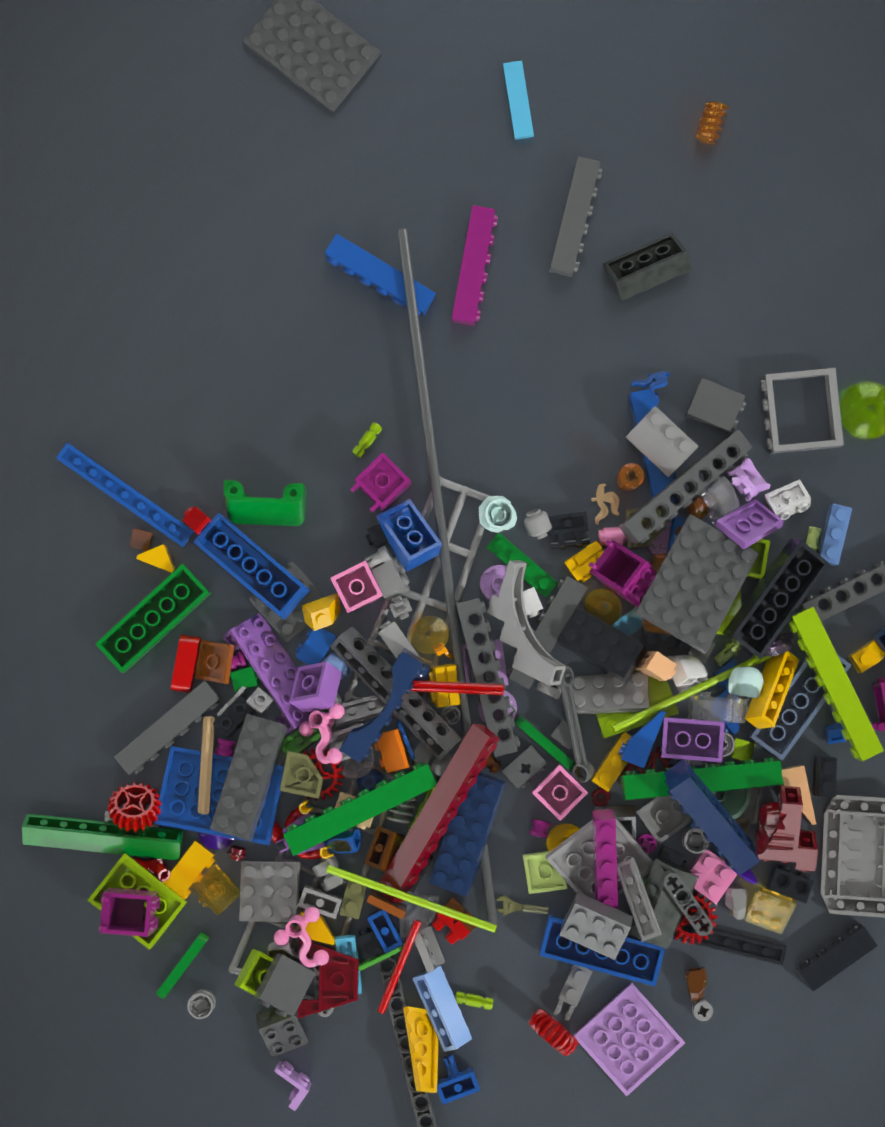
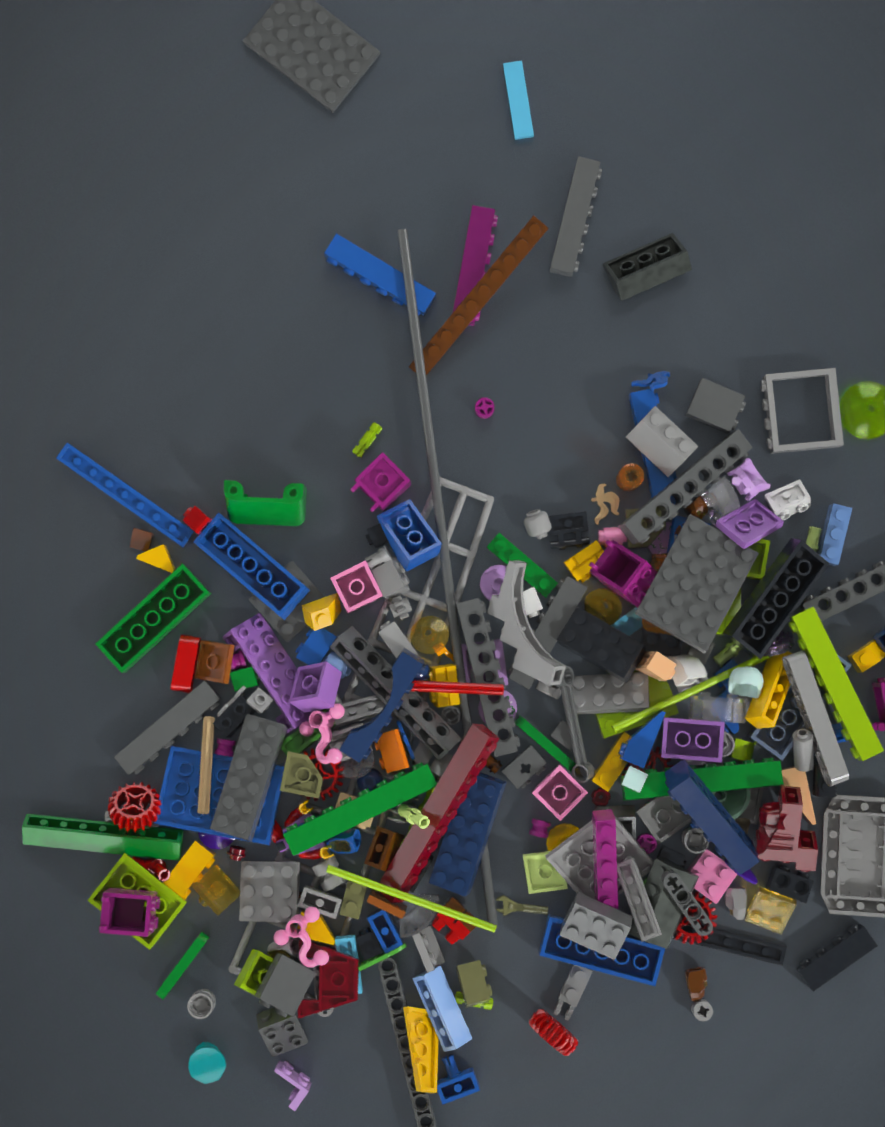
(206, 1063): none -> teal hat
(399, 966): red piece -> none
(413, 816): none -> yellowish green pin
(473, 983): none -> olive brick
(482, 292): none -> reddish brown plate
(482, 406): none -> magenta wheel
(497, 514): light aqua hat -> none
(629, 1039): lavender plate -> none
(634, 779): none -> light aqua tile
(710, 121): clear orange piece -> none
(803, 750): none -> light grey brick
(815, 718): none -> light grey beam

